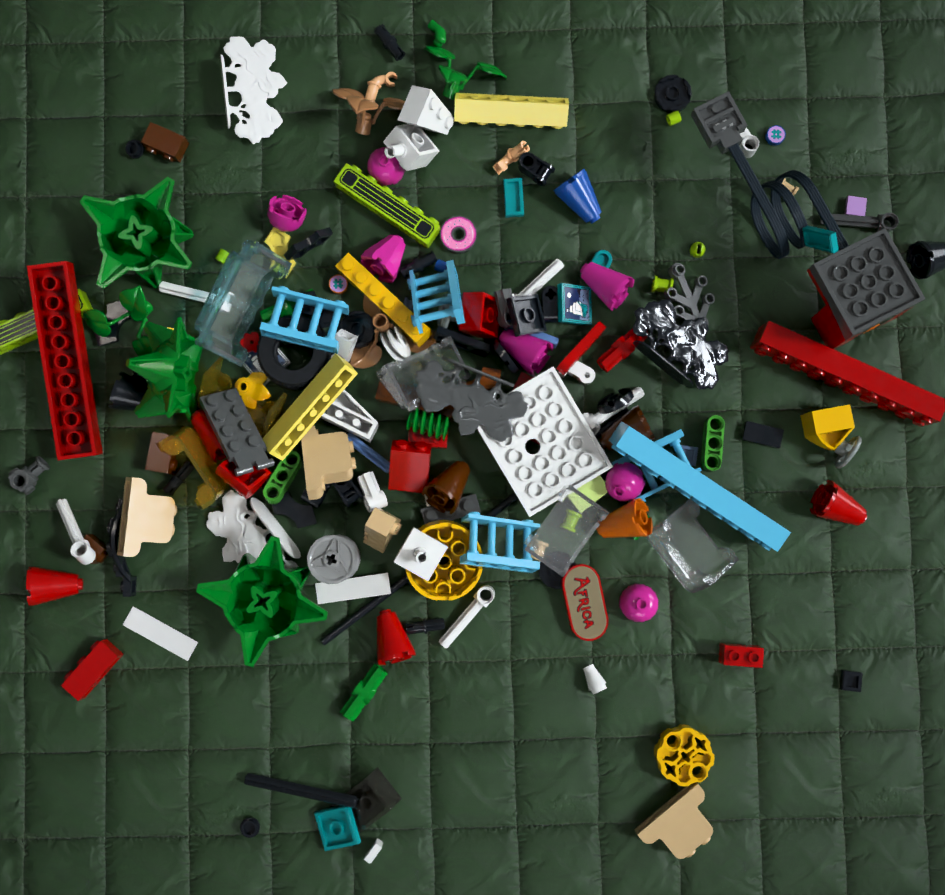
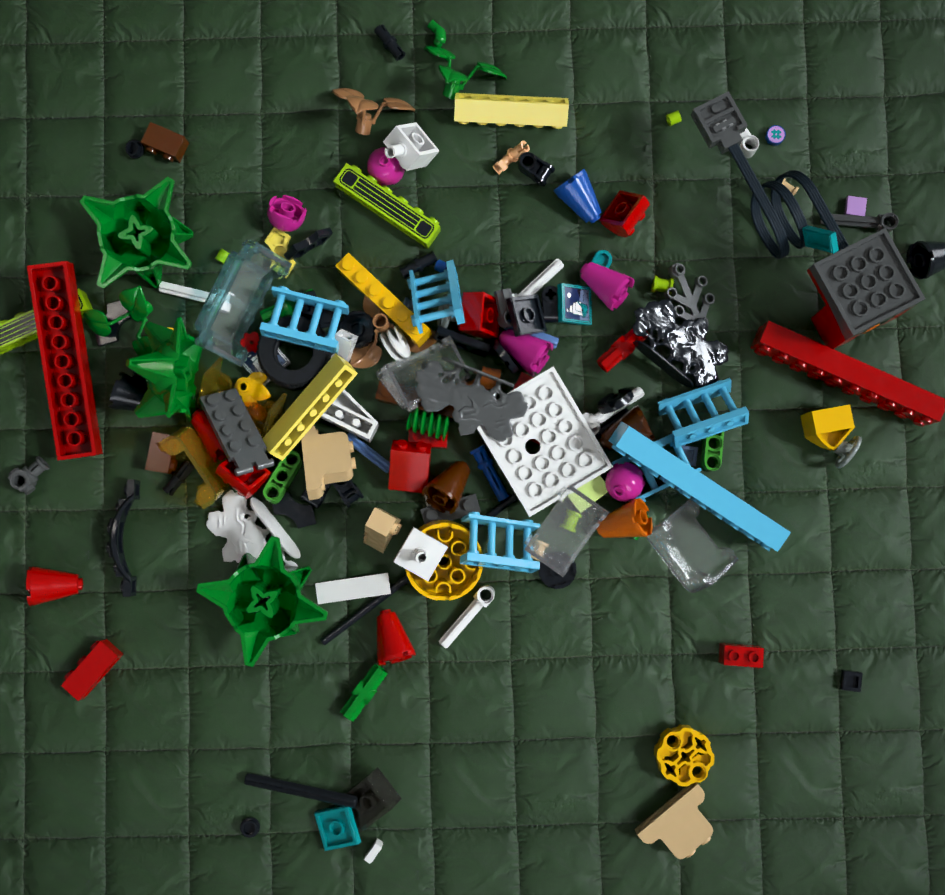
(79, 543): white axle -> none
(99, 548): reddish brown brick -> none
(144, 518): brick -> none
(160, 633): white sticker -> none
(255, 85): white plant -> none
(257, 411): none -> clear orange tile
(321, 561): light grey piece -> none
(338, 284): tile -> none
(373, 496): white piece -> none
(375, 84): light nougat piece -> none
(384, 258): dark pink cone -> none
(425, 626): black axle -> none
(426, 111): white wedge -> none
(458, 245): tile -> none
(486, 462): none -> blue pin
(513, 197): teal tile -> none
(581, 348): red beam -> none
(581, 372): white leg -> none
(584, 602): dark tan tile -> none
(594, 679): white cone -> none
(624, 213): none -> red brick
(638, 602): dark pink cylinder -> none
(672, 93): black tile -> none
(693, 249): lime hinge -> none
(709, 427): none -> medium azure fence
(762, 434): black tile -> none
(836, 504): red cone -> none

